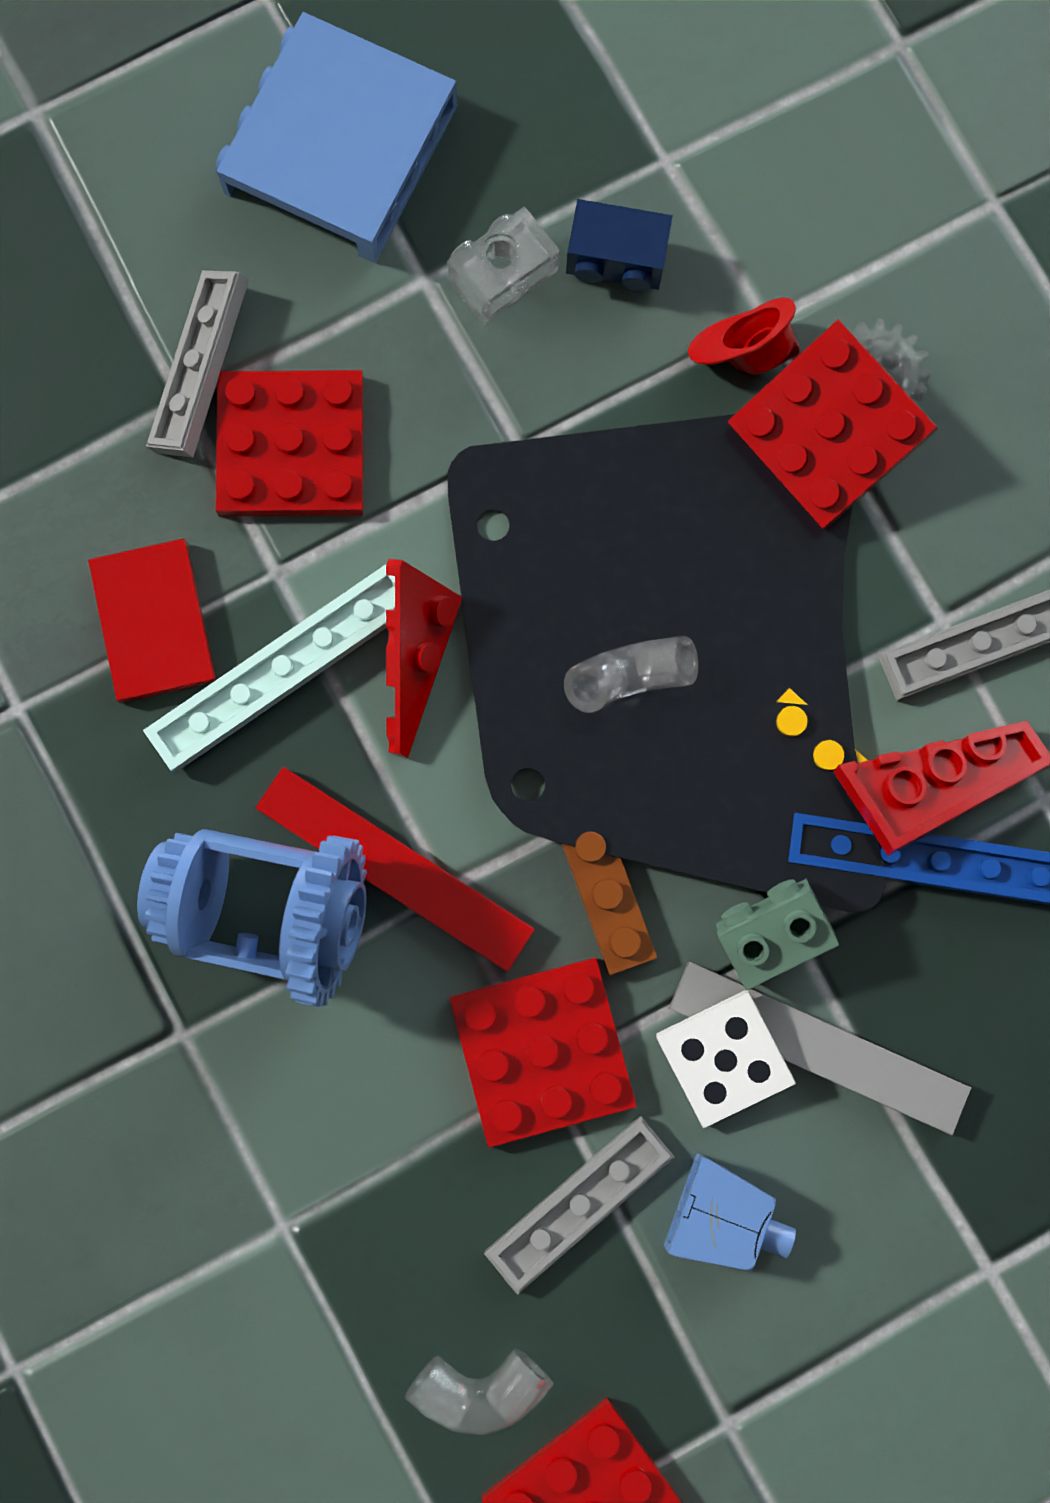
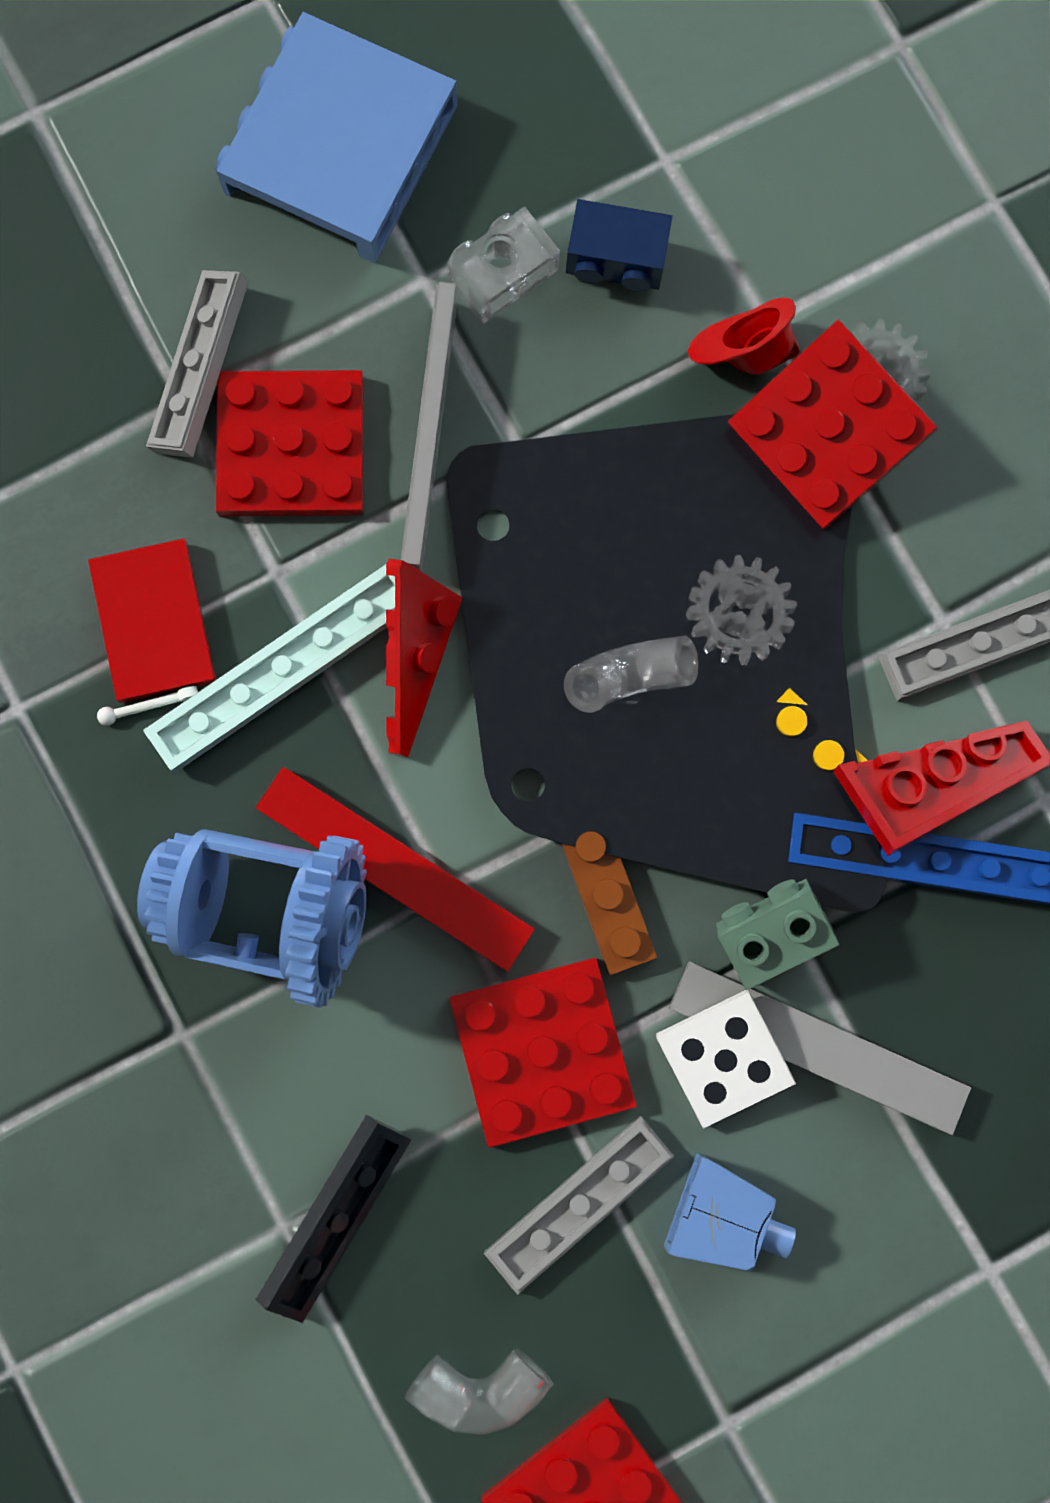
(108, 715): none -> white hinge
(333, 1220): none -> black plate
(429, 425): none -> light grey tile
(734, 590): none -> clear gear

